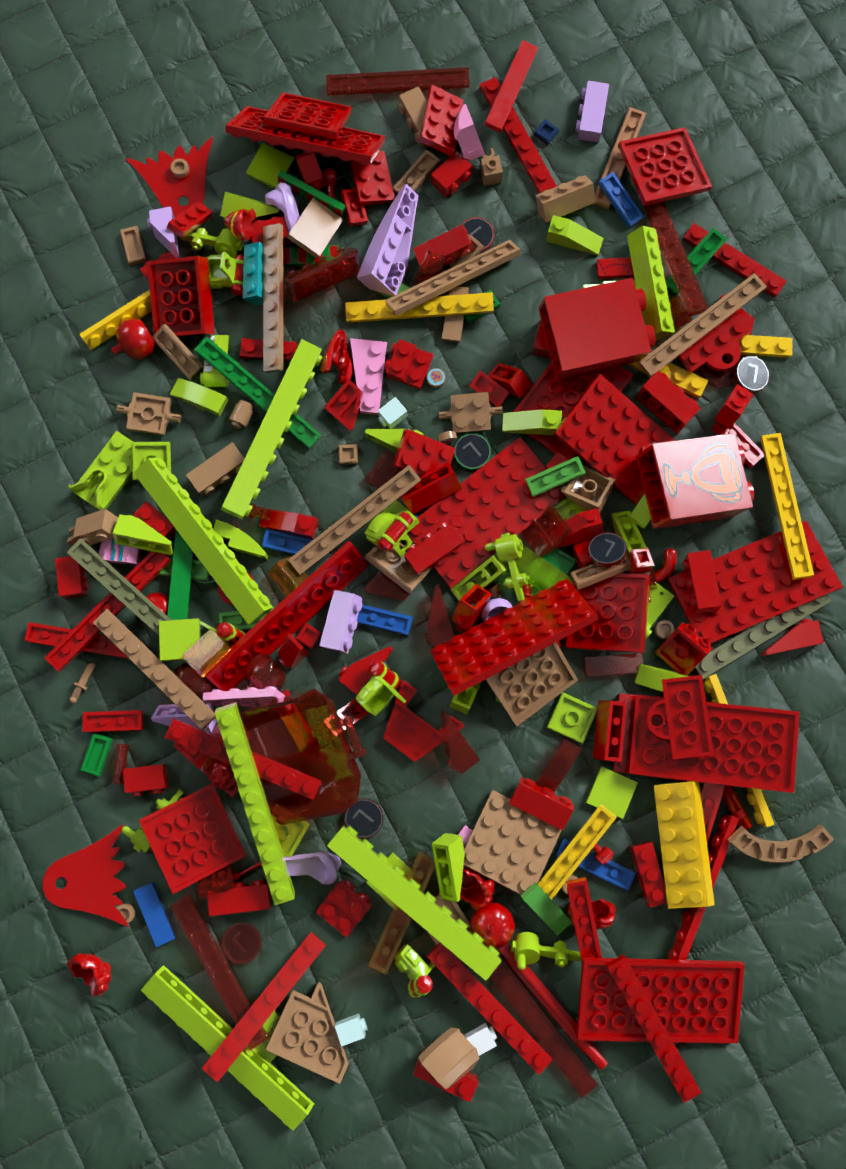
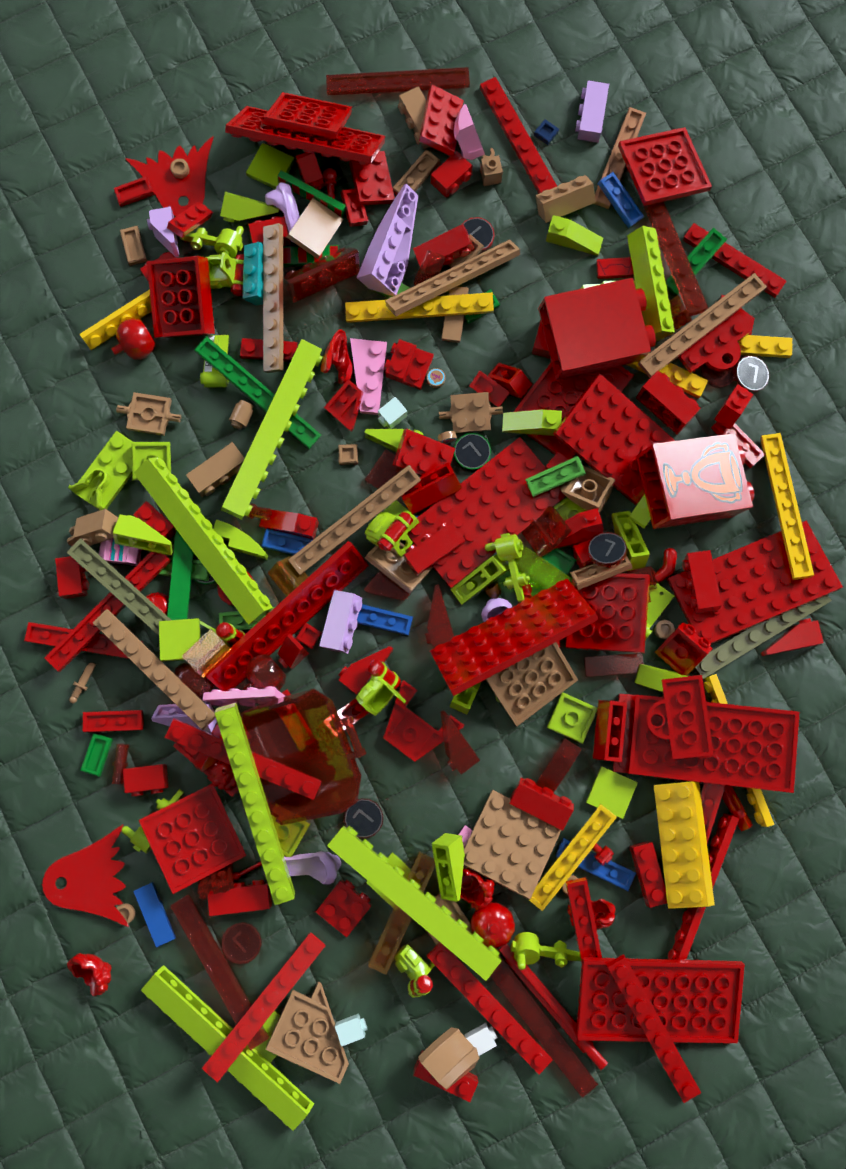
(133, 191): none -> red tile
(177, 352): medium nougat tile -> none
(199, 396): lime slope -> none
(240, 223): red hair -> none
(465, 613): red torso -> none
(511, 86): red tile -> none
(546, 908): bright green tile -> none
(640, 560): red slope -> none
(780, 850): medium nougat tile -> none

